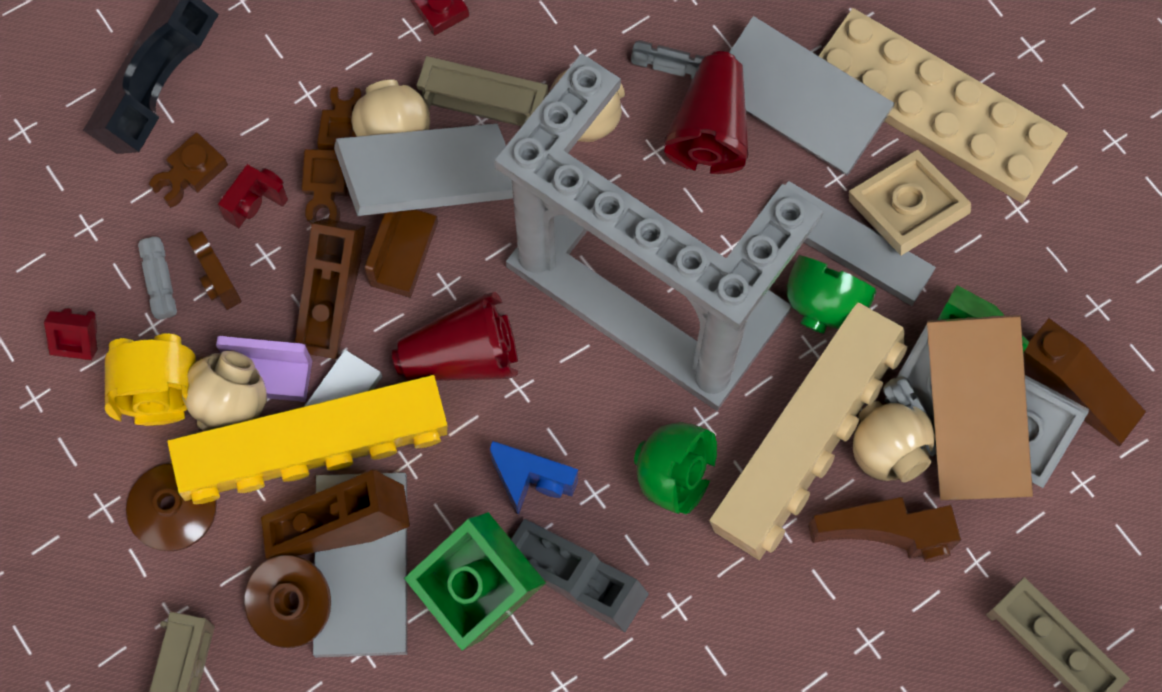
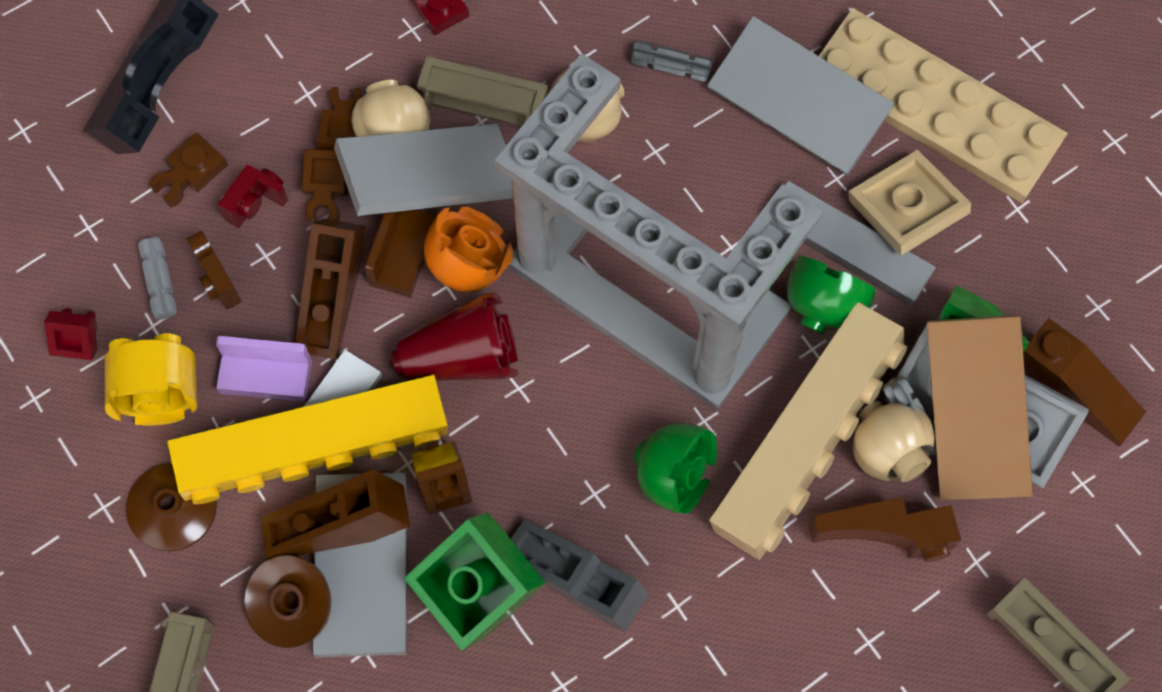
(224, 390): tan plant -> none
(441, 476): none -> reddish brown slope
(466, 250): none -> orange cylinder
(521, 468): blue slope -> none
(711, 118): dark red cone -> none

